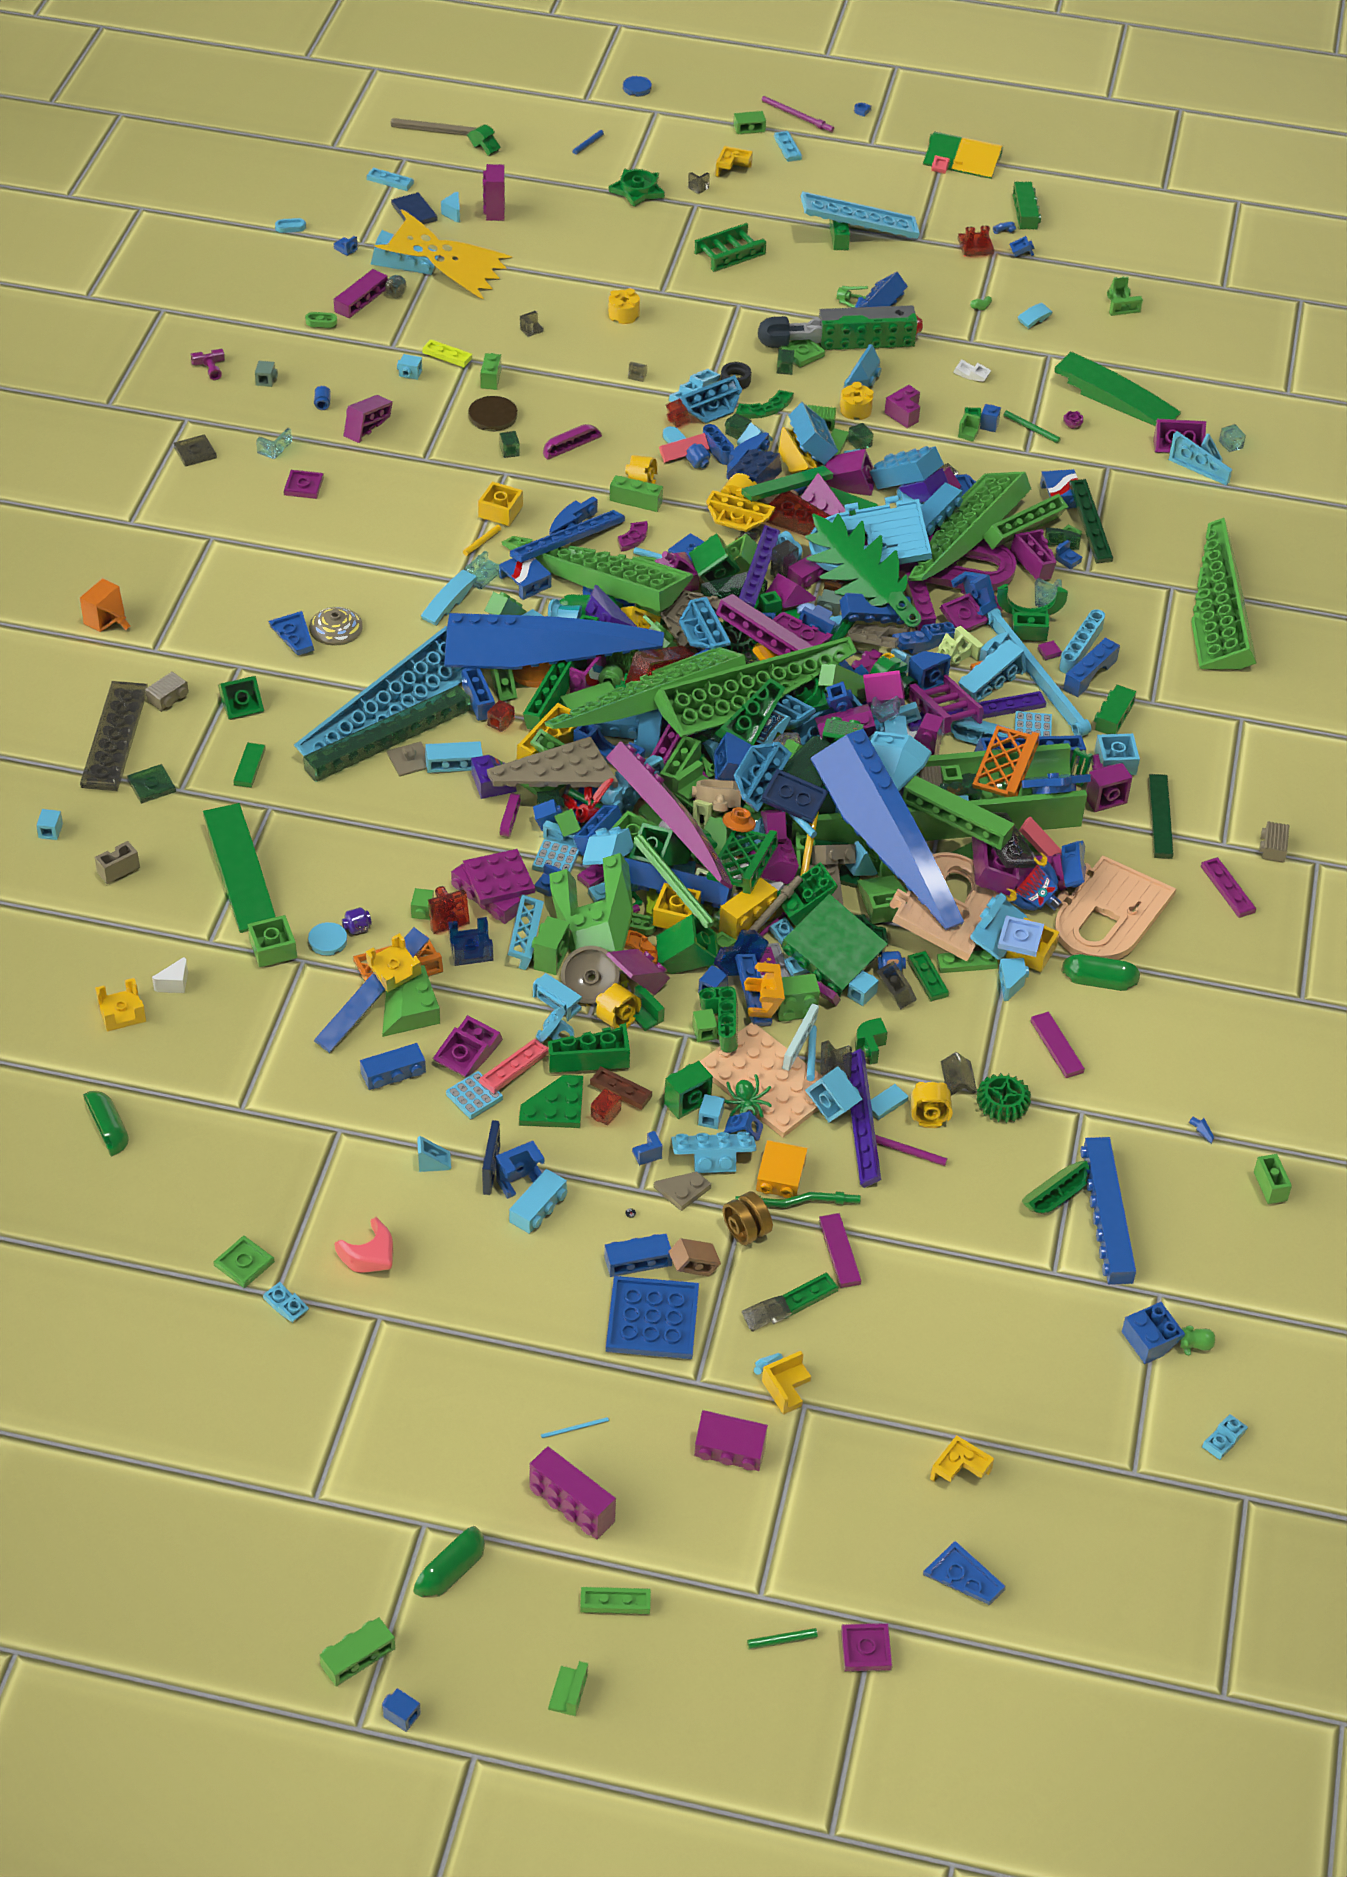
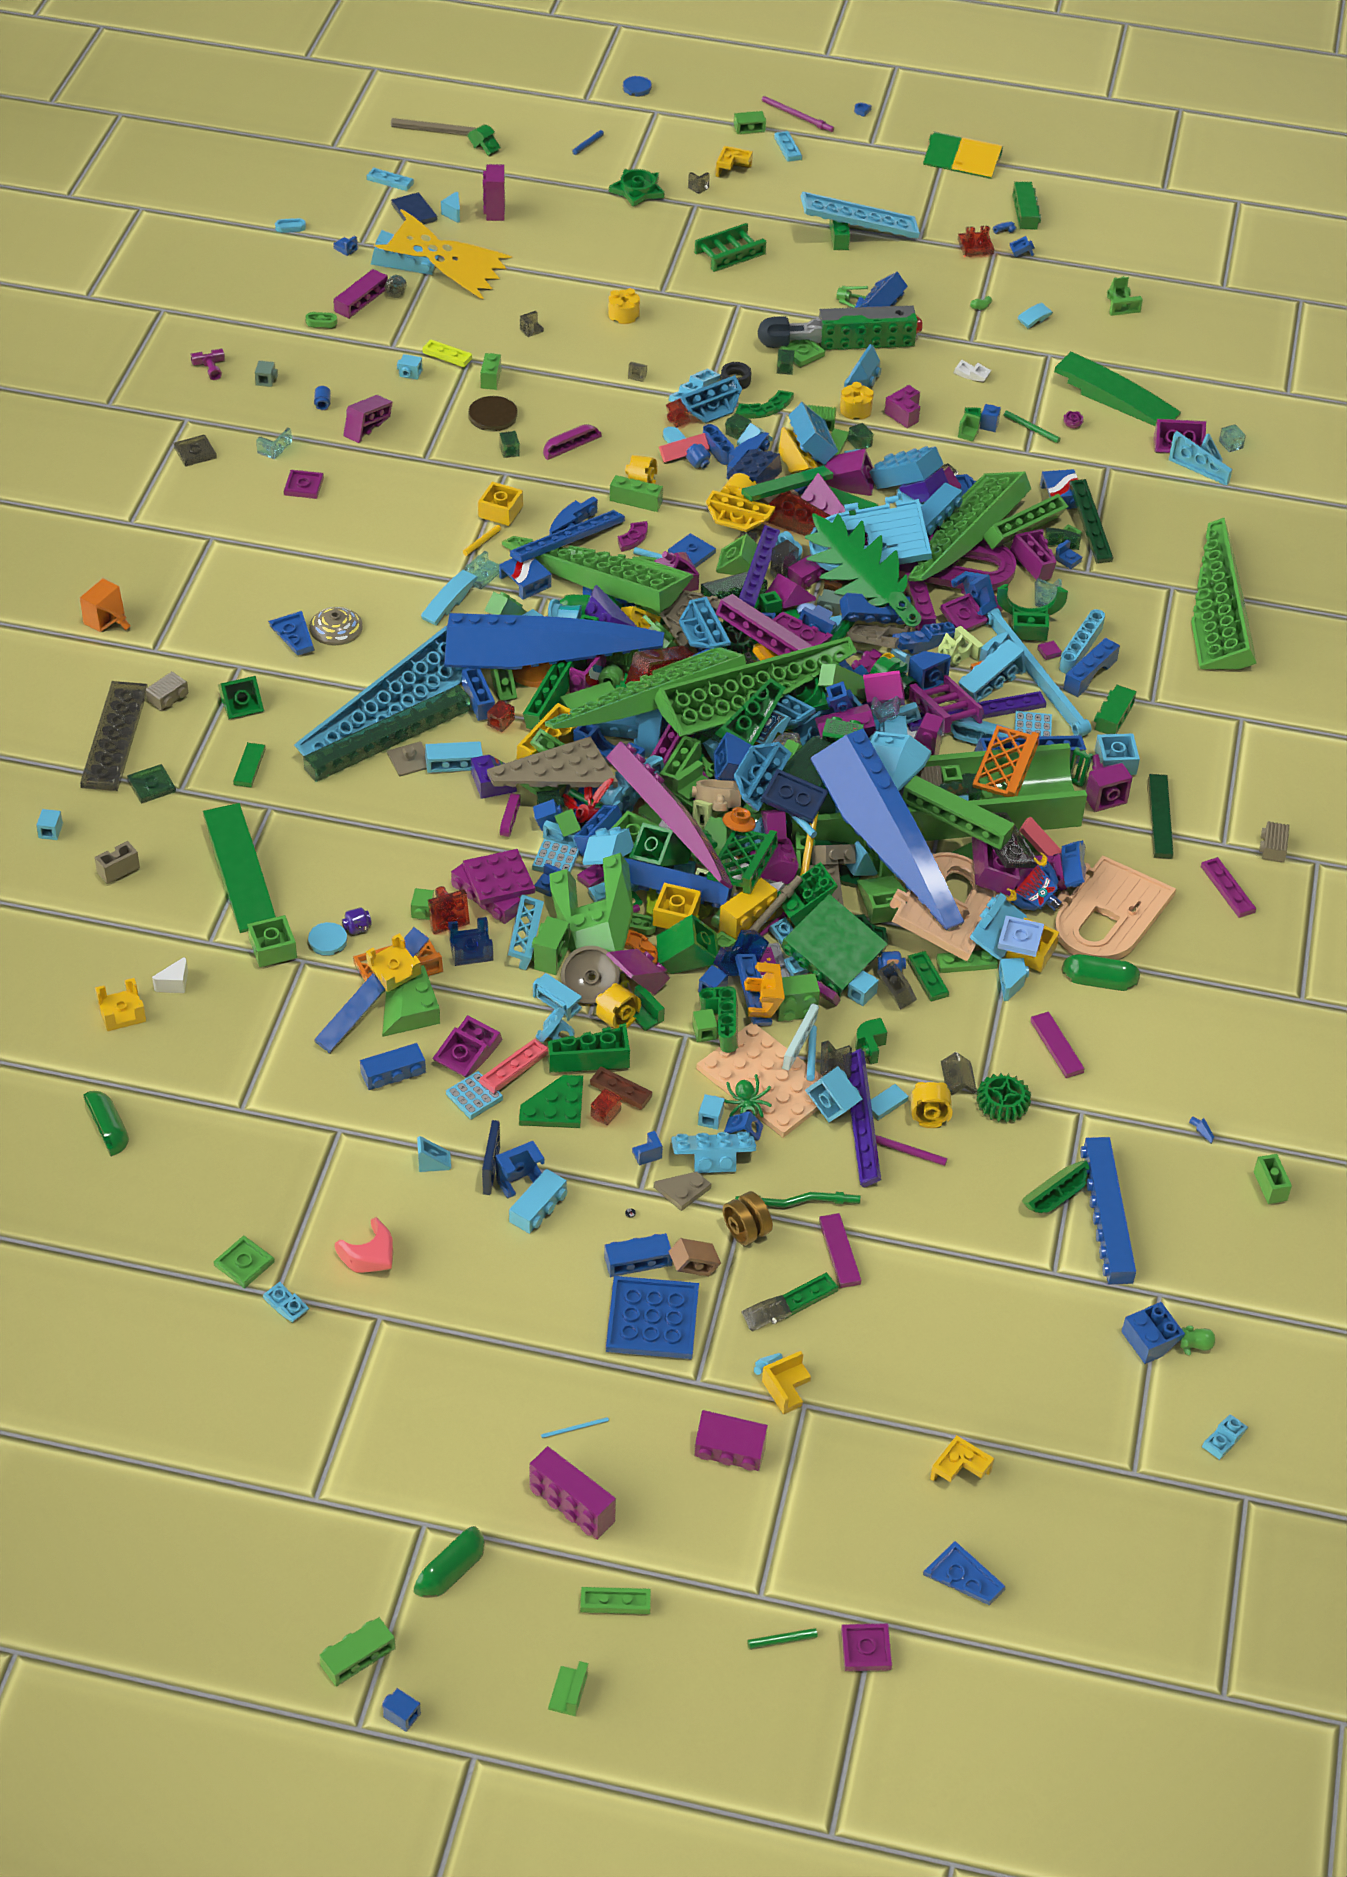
(675, 883): bright green axle -> none
(687, 1089): green brick -> none
(713, 559): green slope -> none
(781, 1169): light orange panel -> none
(940, 164): coral tile -> none
(1055, 783): blue plate -> none

